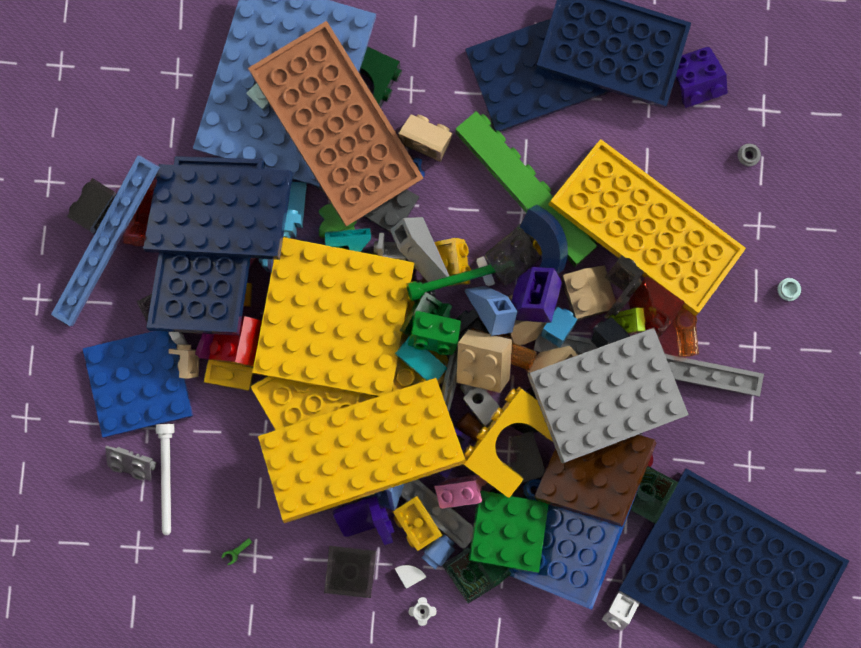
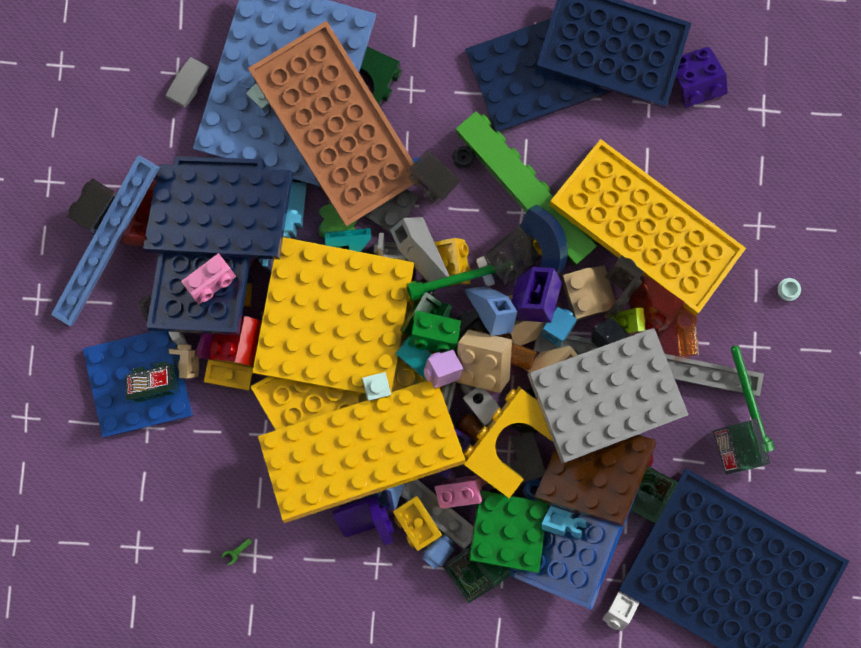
(122, 461): light grey hinge -> none
(151, 383): none -> slope
(165, 433): white piece -> none
(186, 82): none -> light grey slope
(208, 279): none -> bright pink bracket
(350, 571): clear smoke brick -> none
(376, 386): none -> light aqua plate
(409, 575): white tile -> none
(425, 137): tan slope -> none
(429, 611): white plate -> none
(433, 176): none -> clear smoke brick
(443, 368): none -> lavender brick
(463, 151): none -> black plate
(560, 521): none -> medium azure plate
(741, 446): none -> clear green slope
(748, 393): none -> green piece
(754, 150): light grey plate -> none

